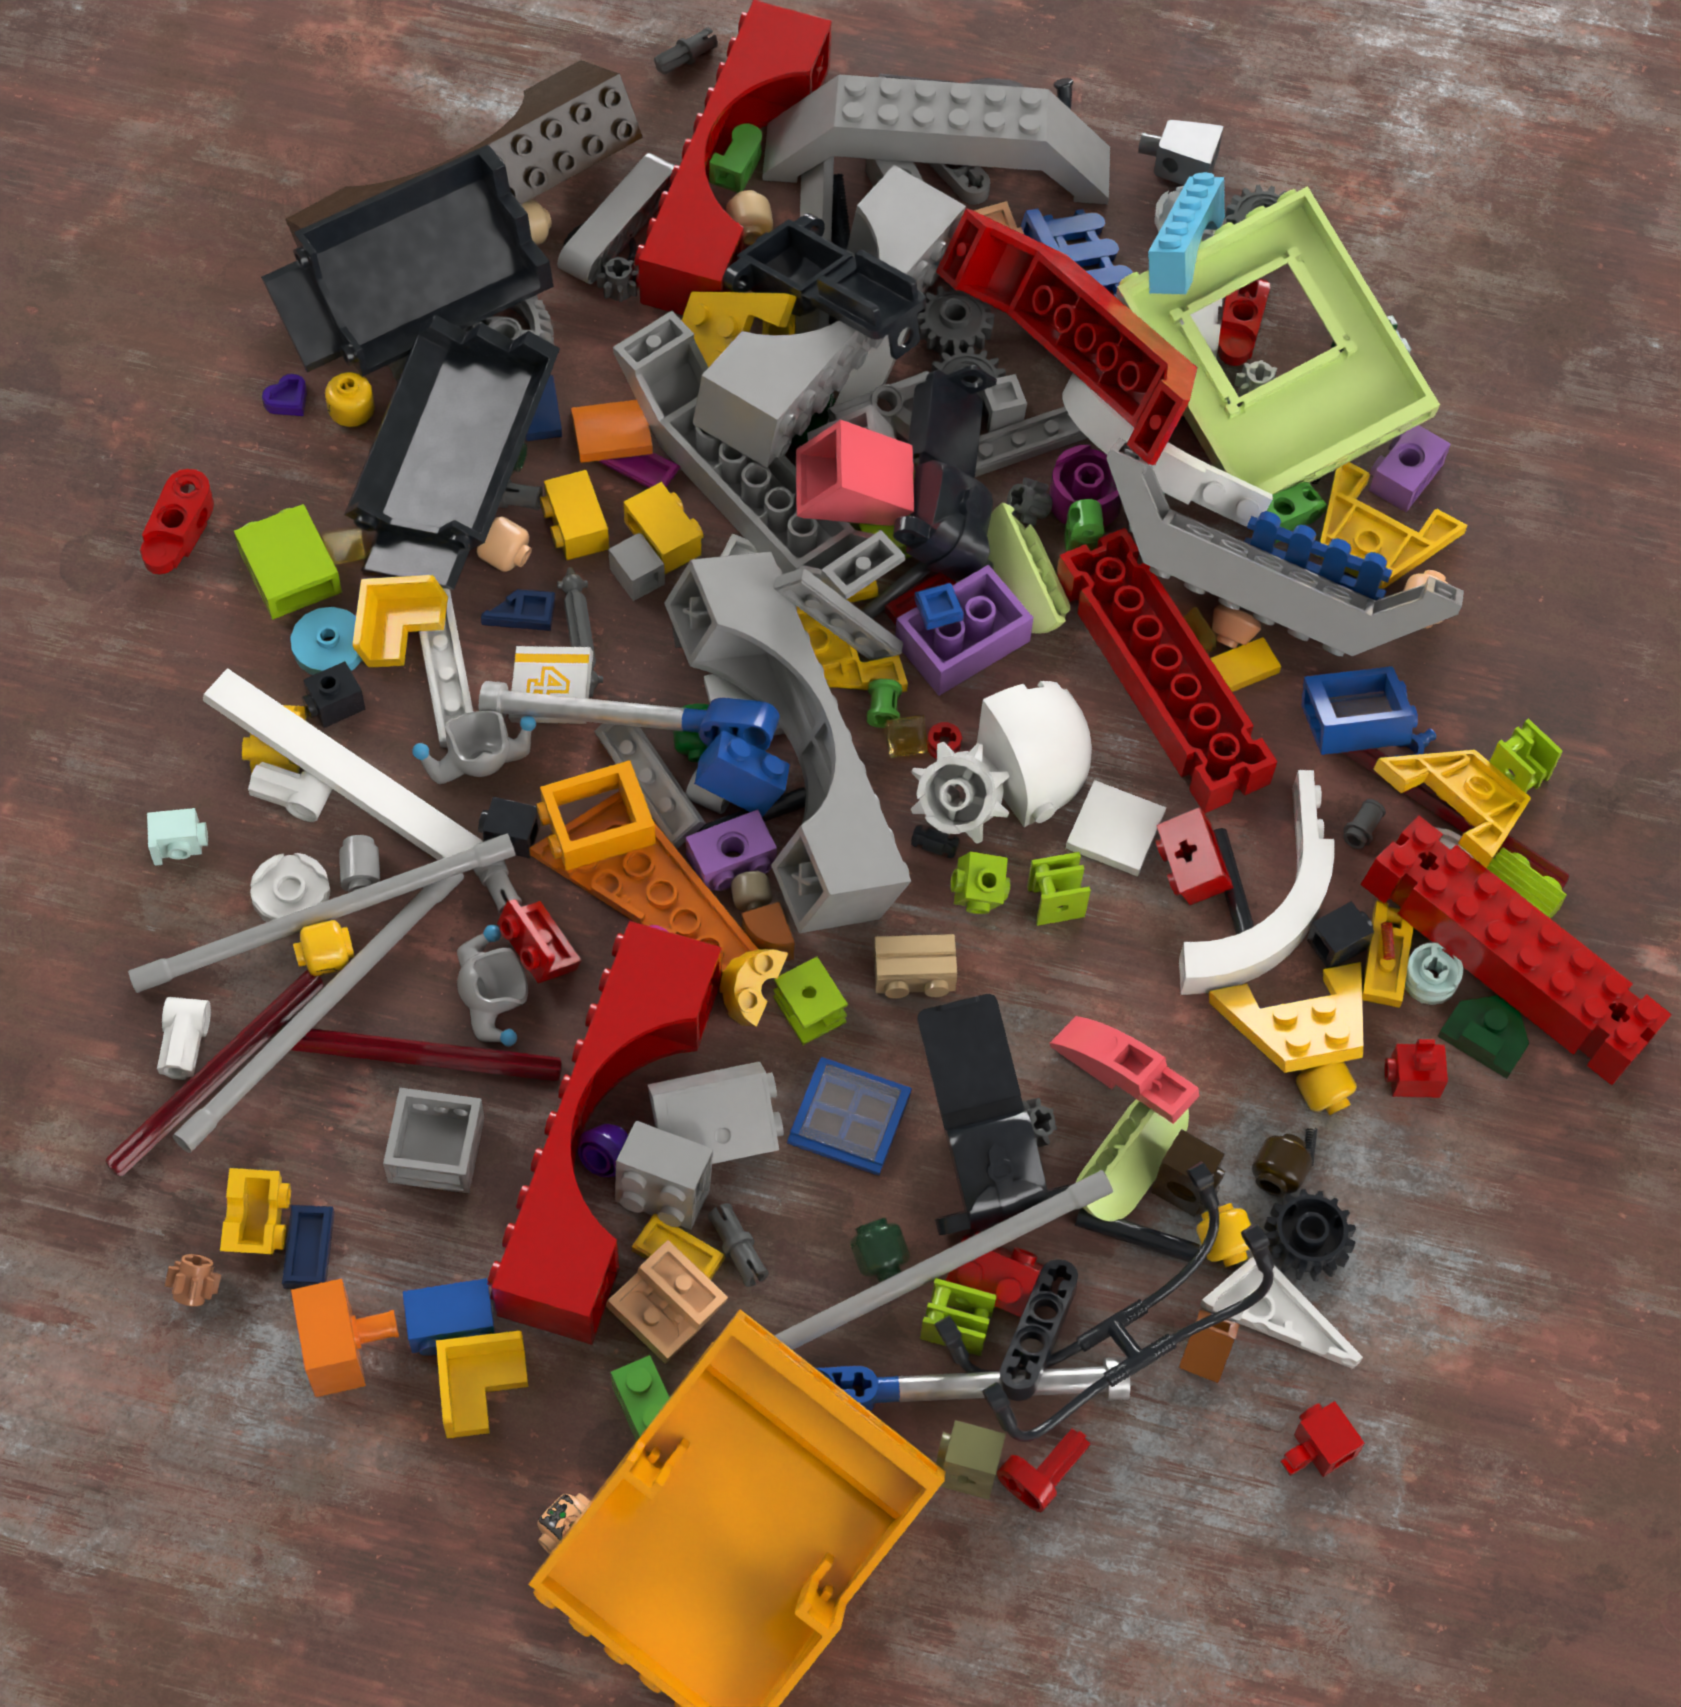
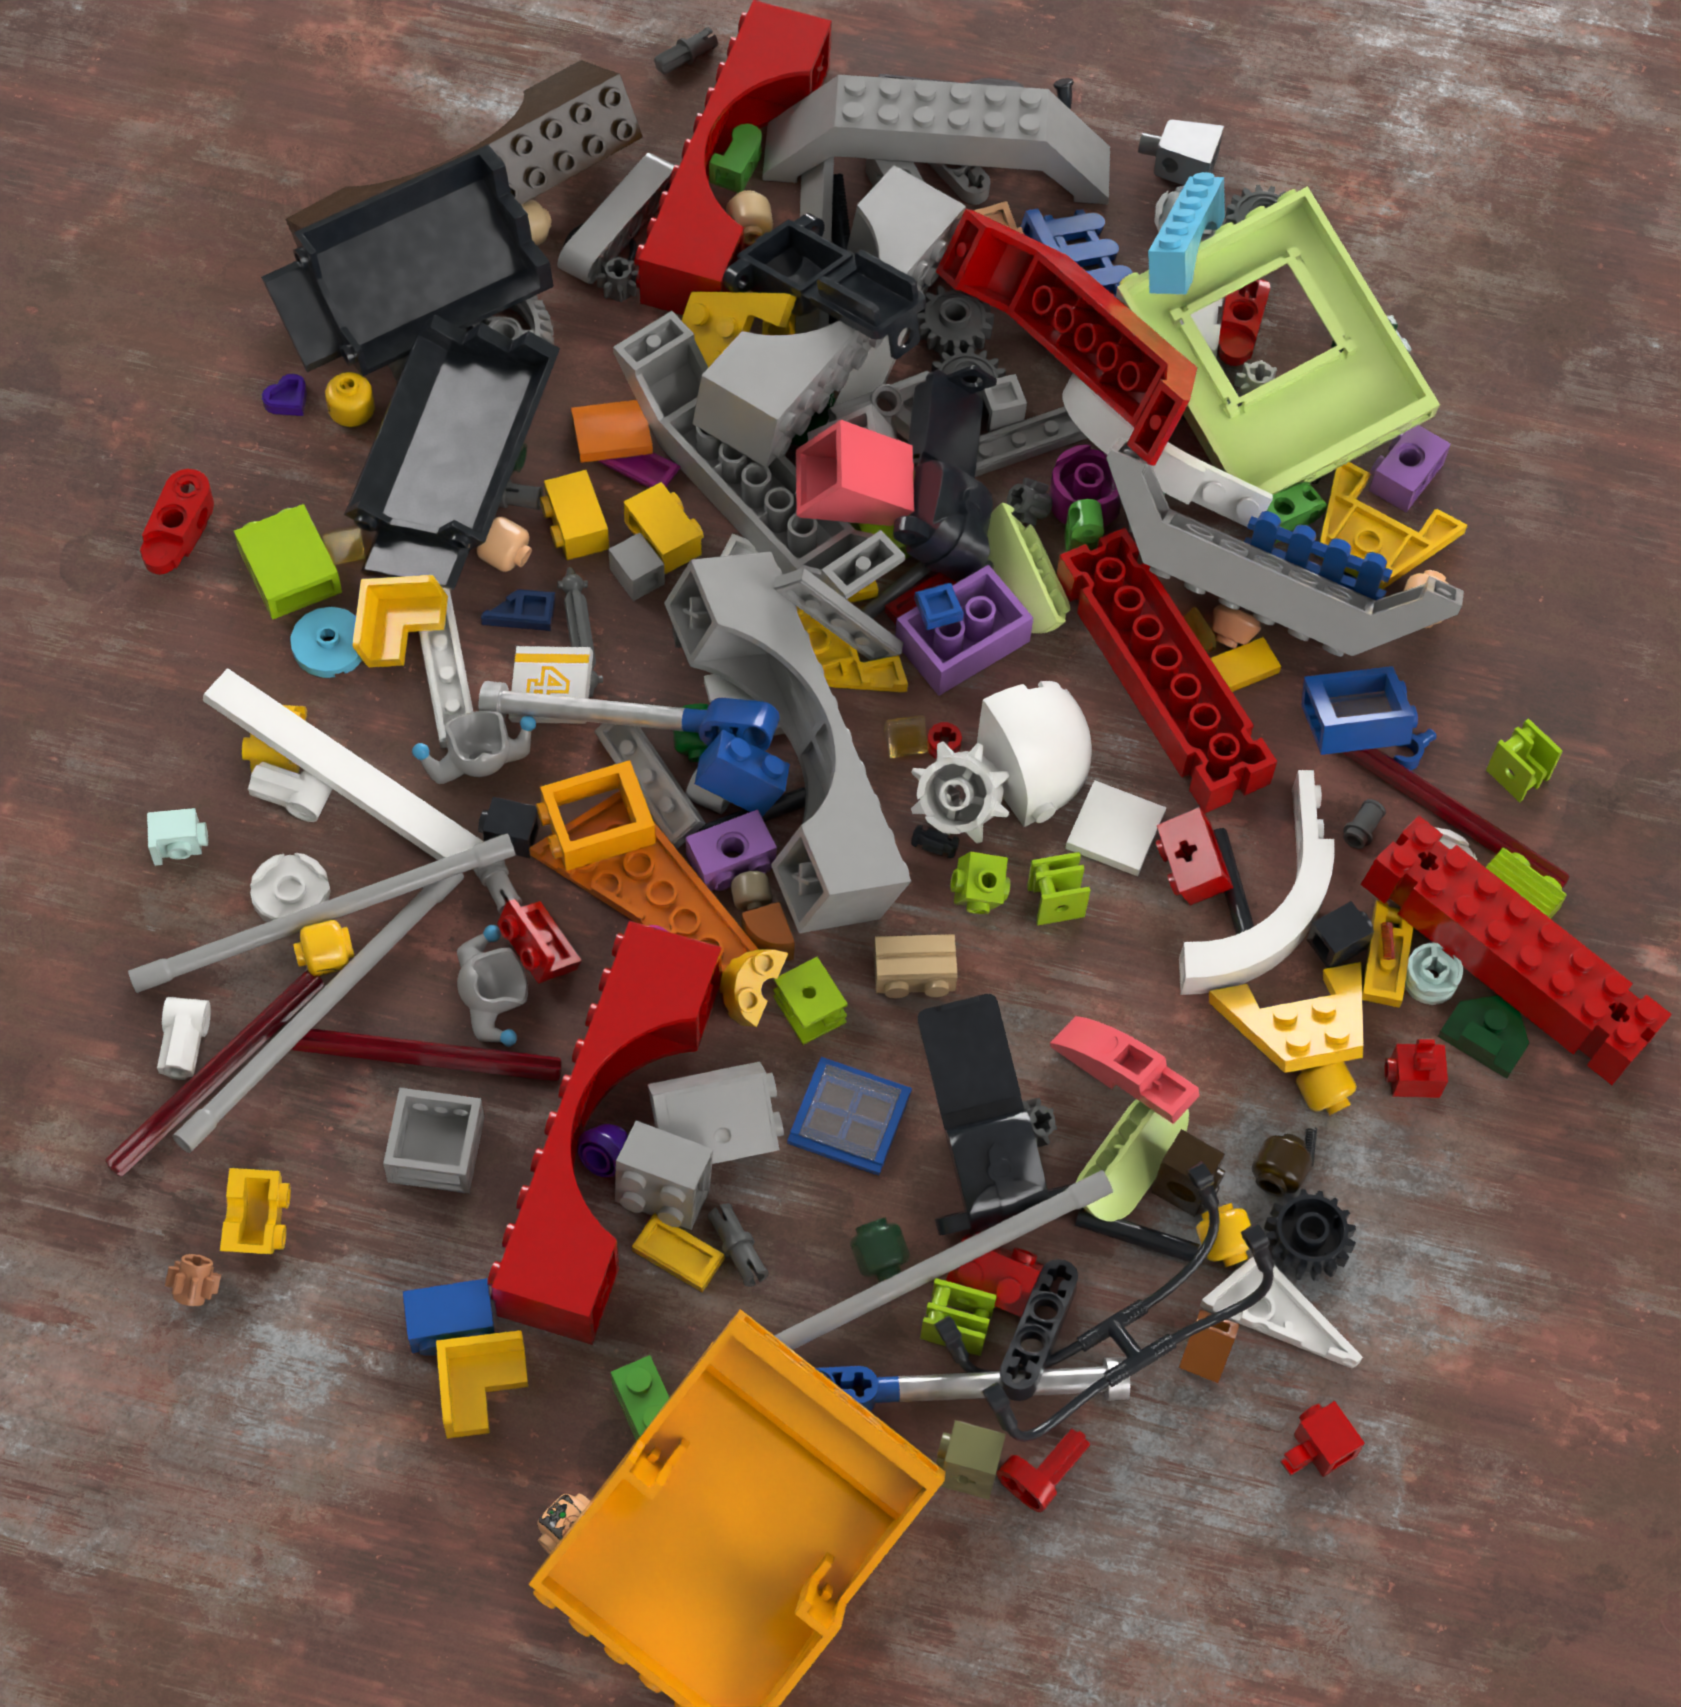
(308, 1246): dark blue tile -> none
(333, 695): black brick -> none
(333, 1336): orange brick -> none
(358, 863): light grey brick -> none
(546, 420): dark blue tile -> none
(666, 1301): light nougat slope -> none
(883, 701): bright green bush -> none
(1469, 786): yellow wing -> none

